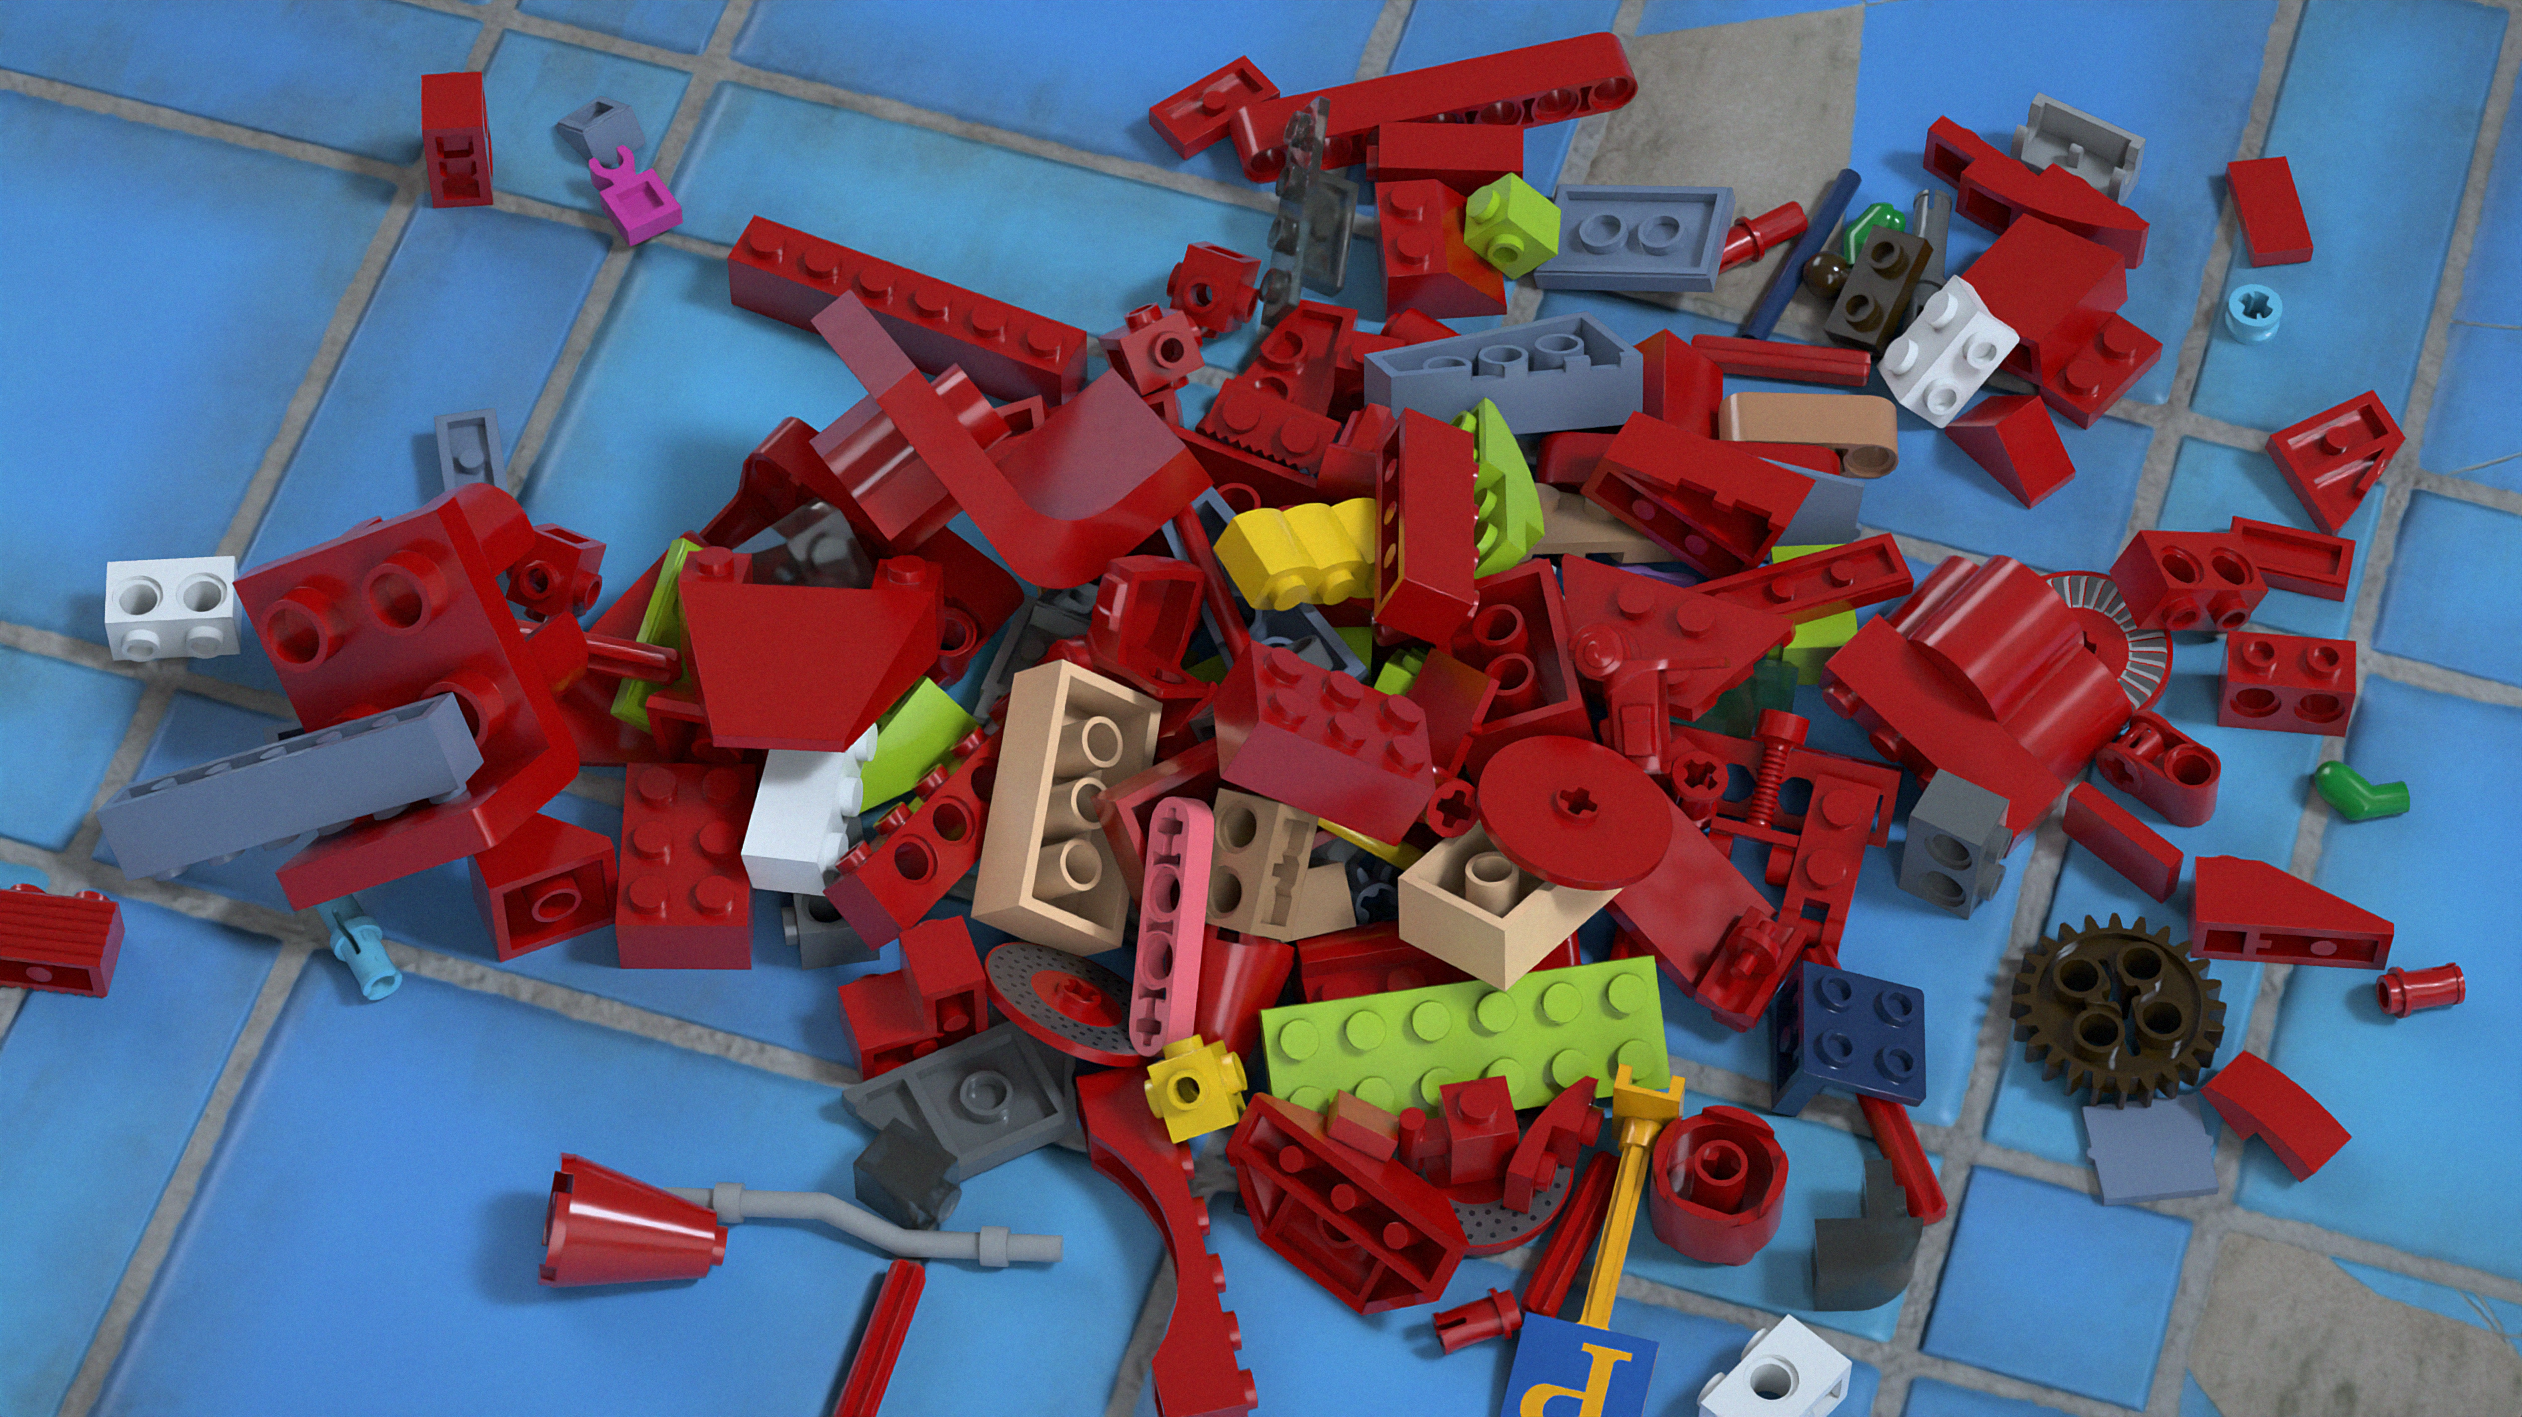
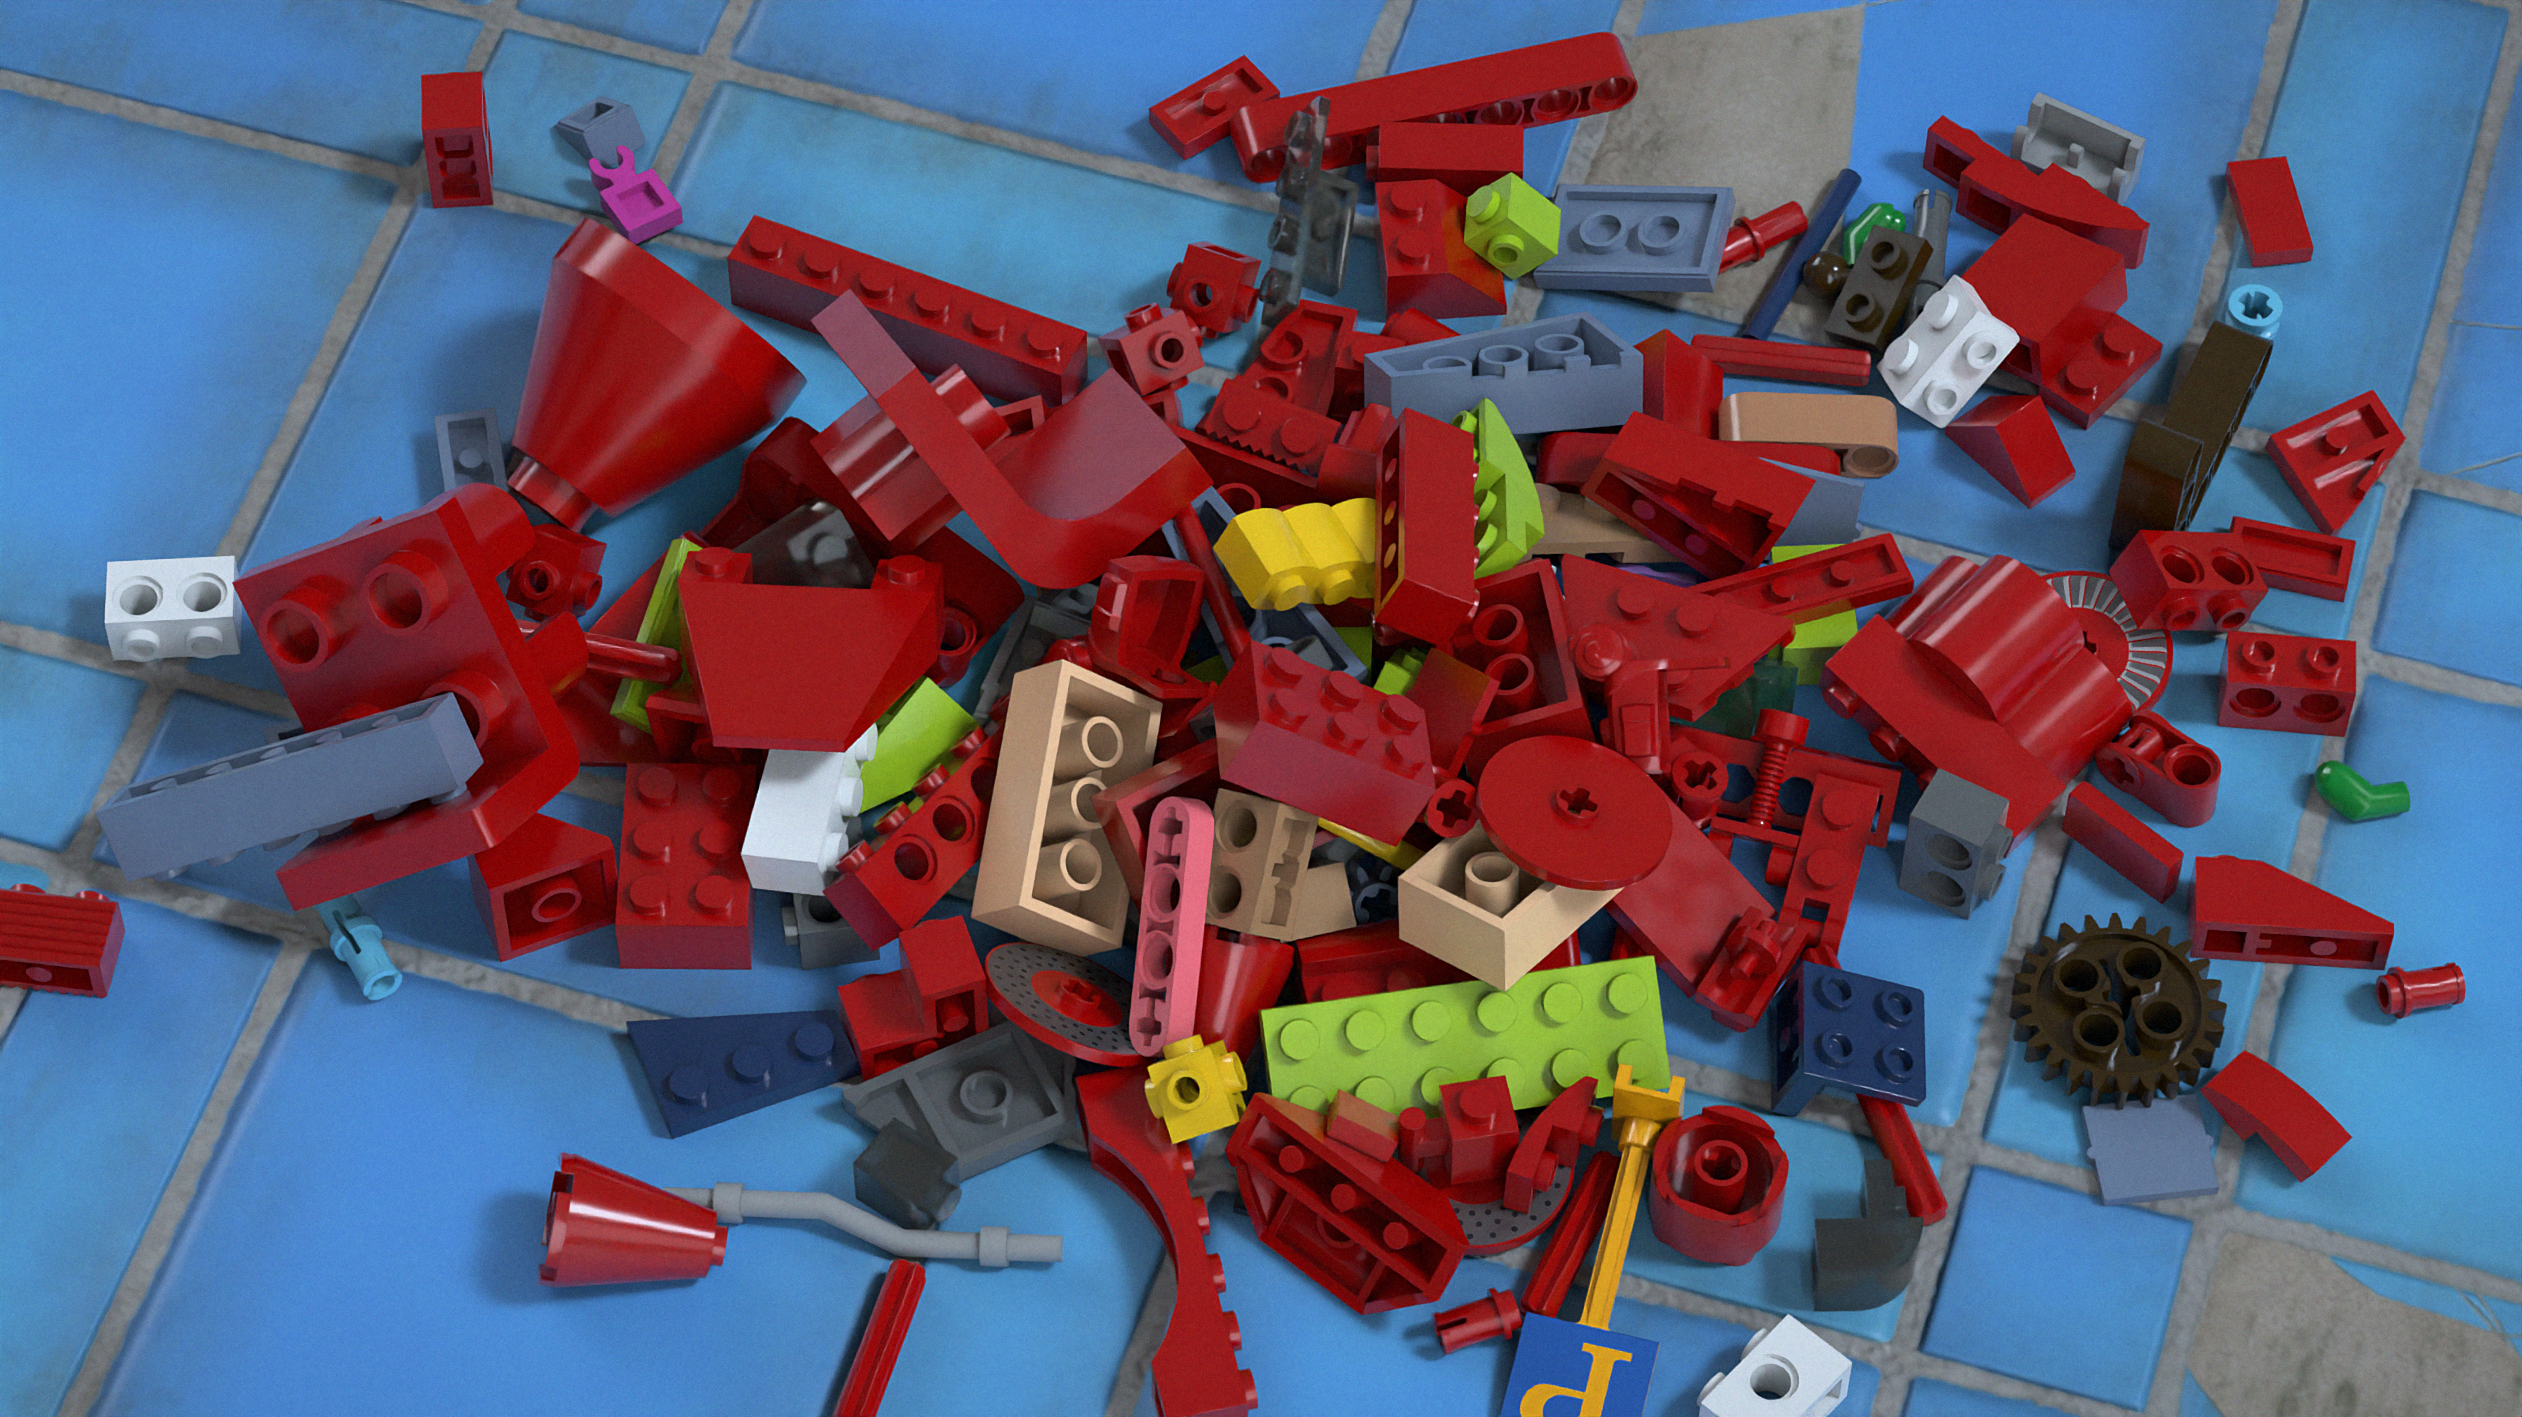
(634, 382): none -> red cone
(738, 1063): none -> dark blue wing
(2176, 462): none -> dark brown beam

